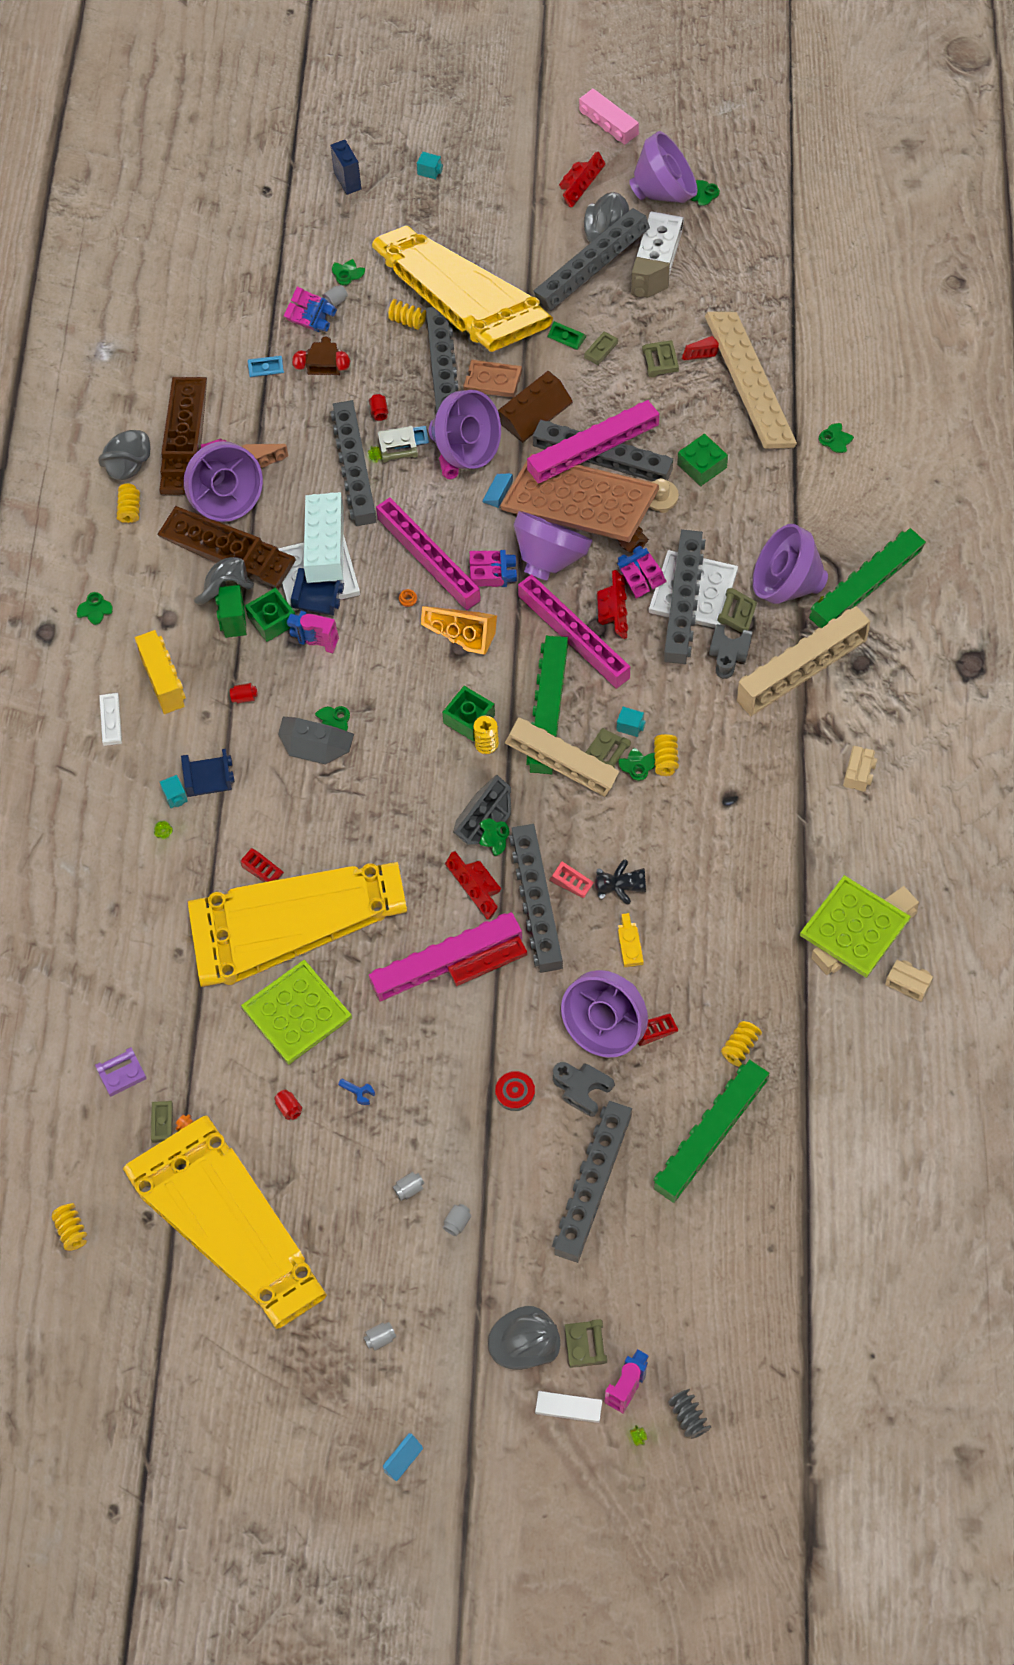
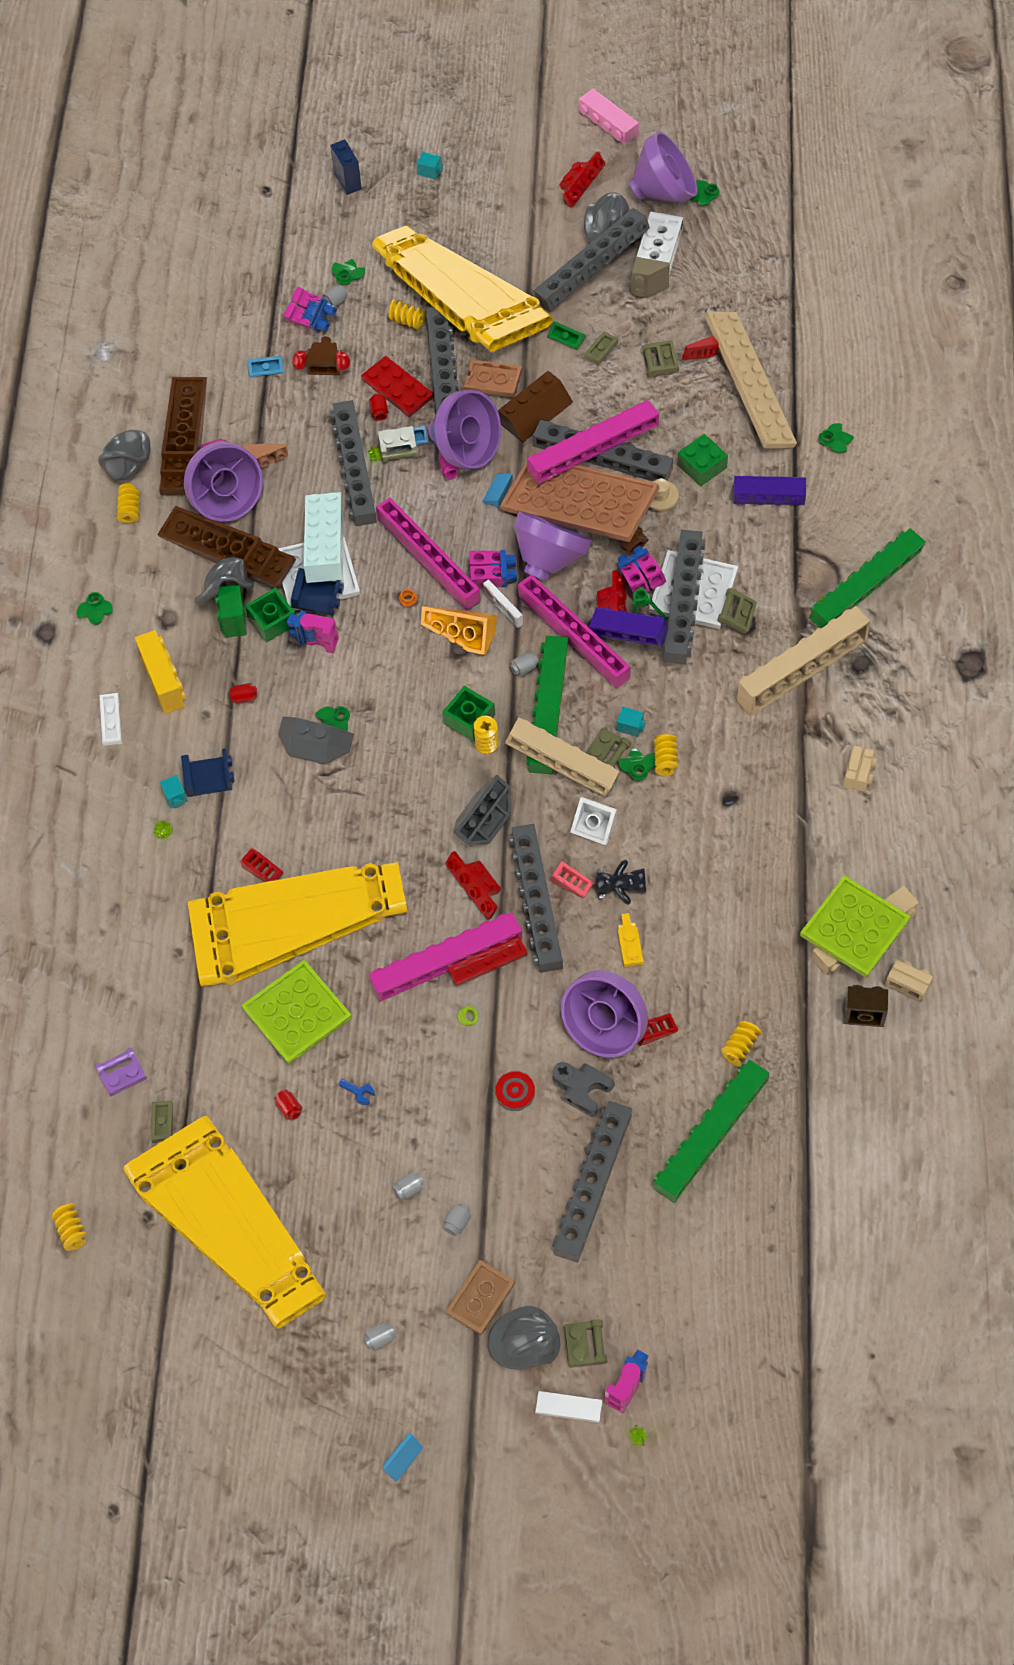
(183, 1121): orange plate -> none
(397, 386): none -> red plate
(461, 1016): none -> lime piece
(480, 1297): none -> medium nougat plate
(493, 837): green plate -> none
(503, 604): none -> white tile
(524, 664): none -> light grey brick
(594, 821): none -> white slope
(629, 626): none -> dark purple brick
(643, 599): none -> green plant
(688, 1414): dark grey piece -> none
(729, 651): dark grey piece -> none
(769, 490): none -> dark purple brick
(789, 566): medium lavender cone -> none
(866, 1006): none -> dark brown brick

